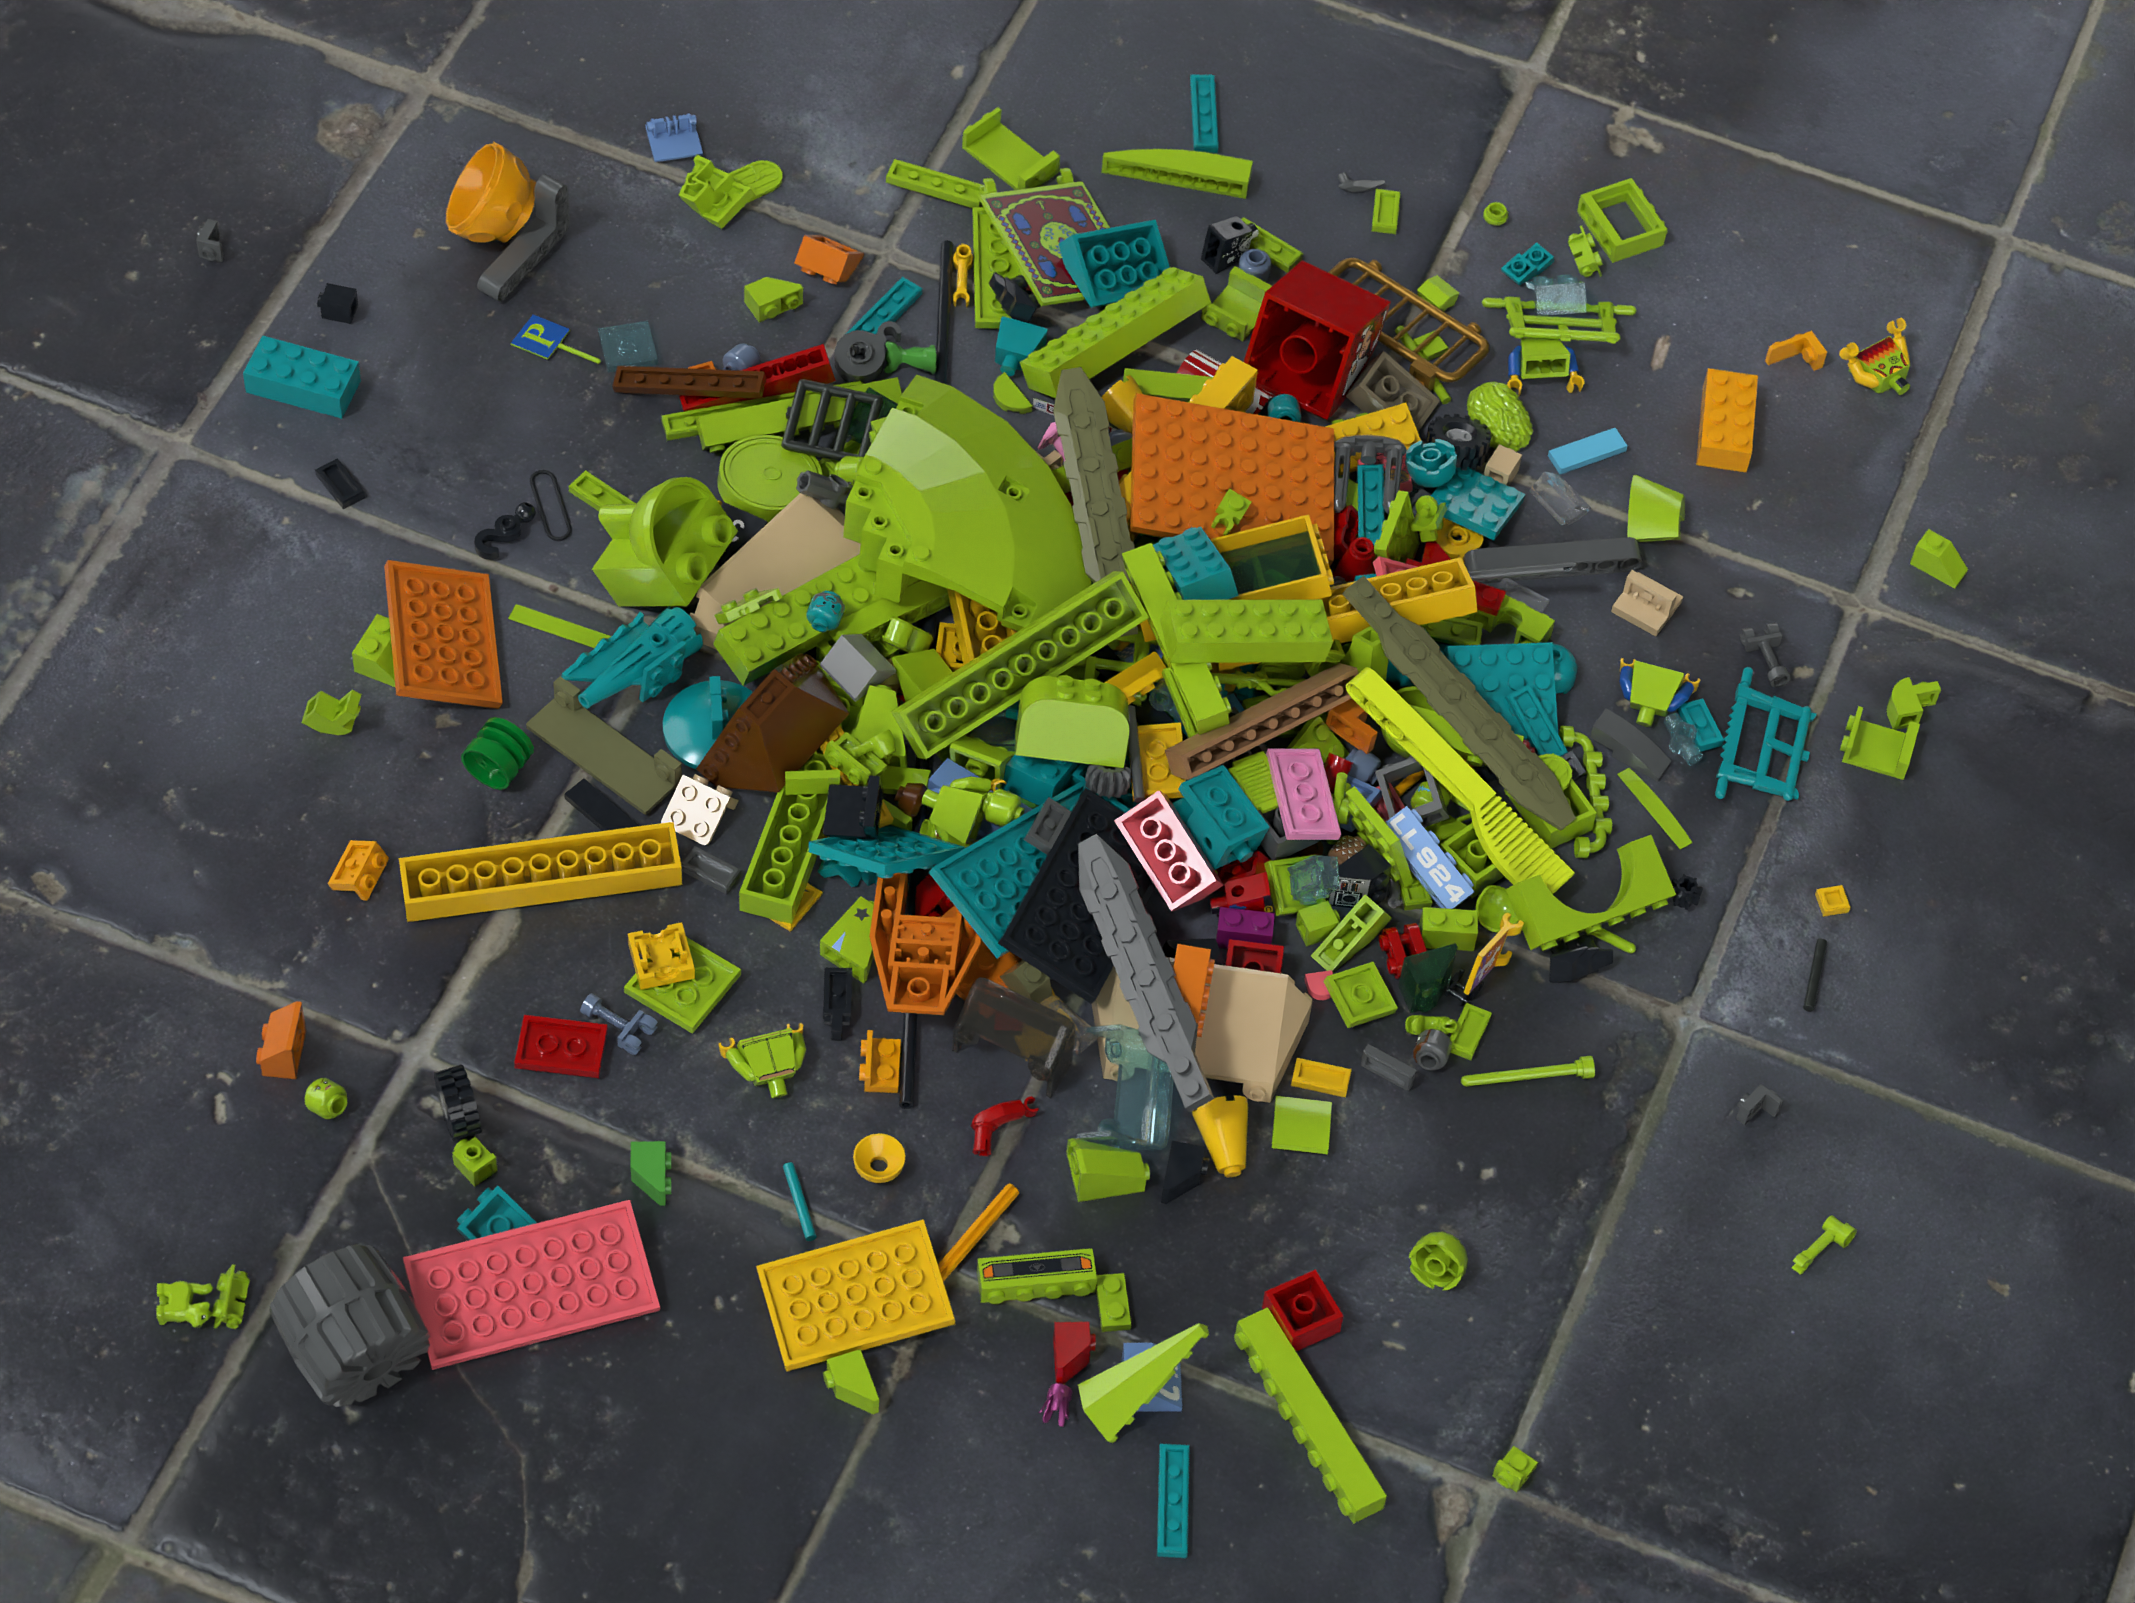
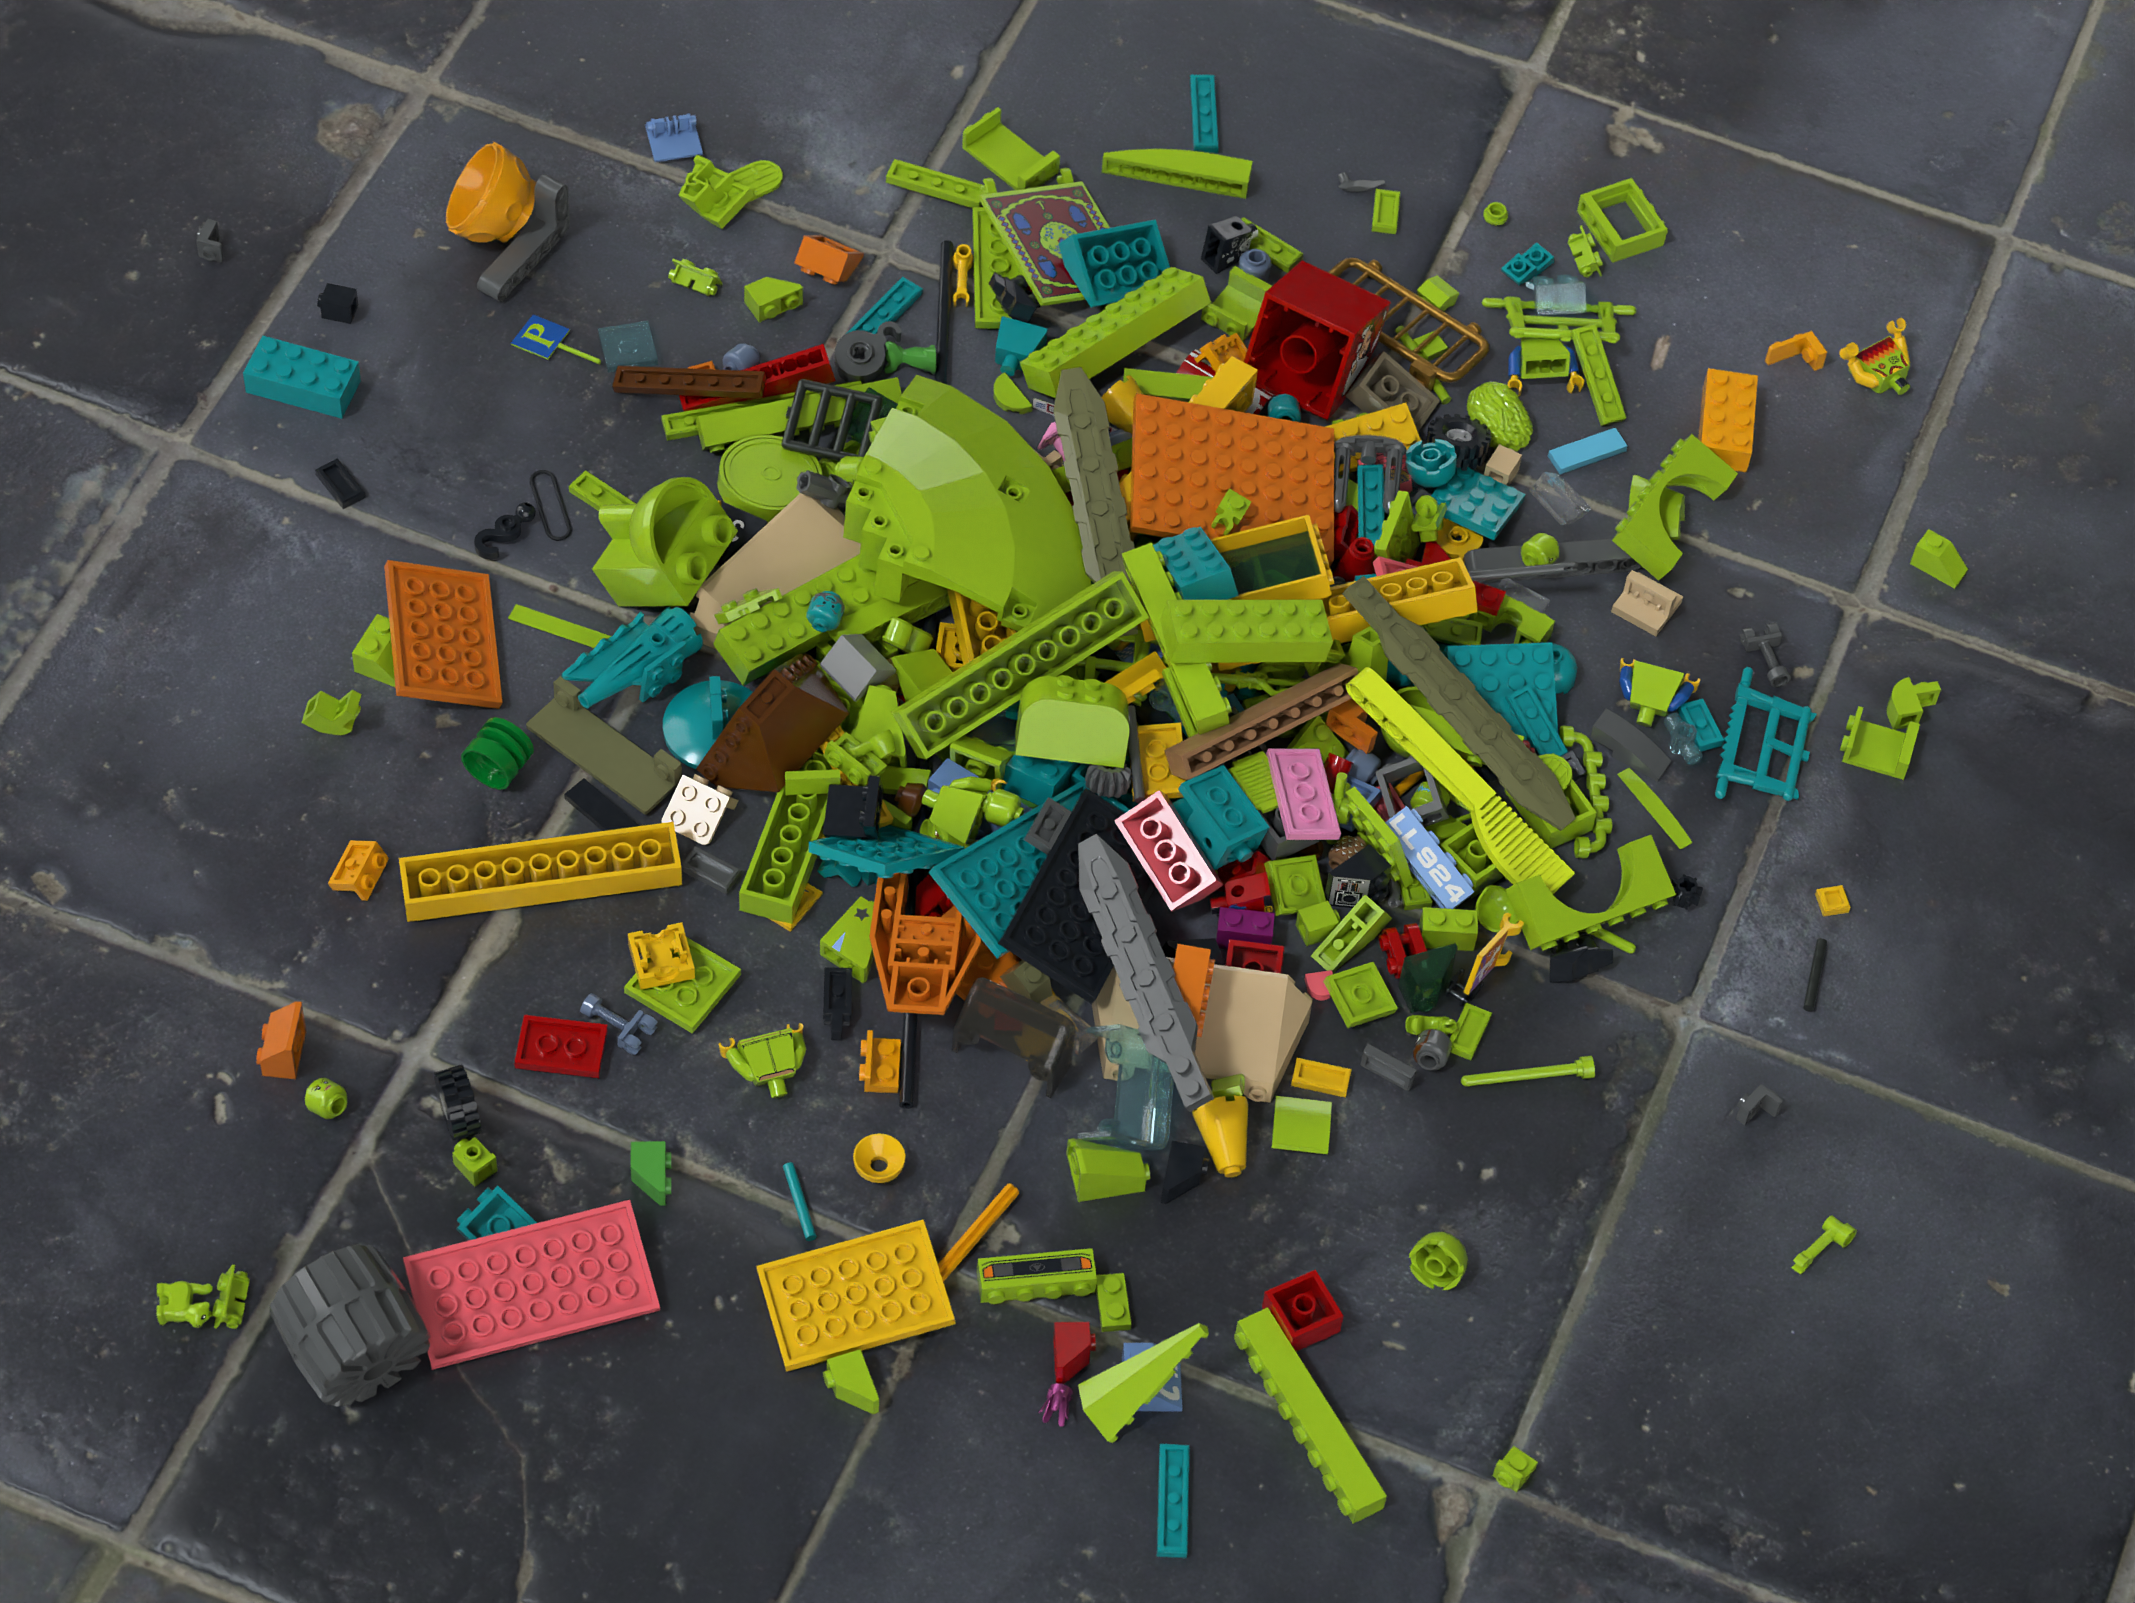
(704, 279): none -> lime hinge
(995, 1116): red arm -> none
(1222, 350): none -> light orange bracket
(1228, 1087): none -> lime tile
(1314, 878): clear light blue window -> none
(1540, 550): none -> lime head
(1598, 374): none -> lime tile
(1642, 532): none -> lime arch

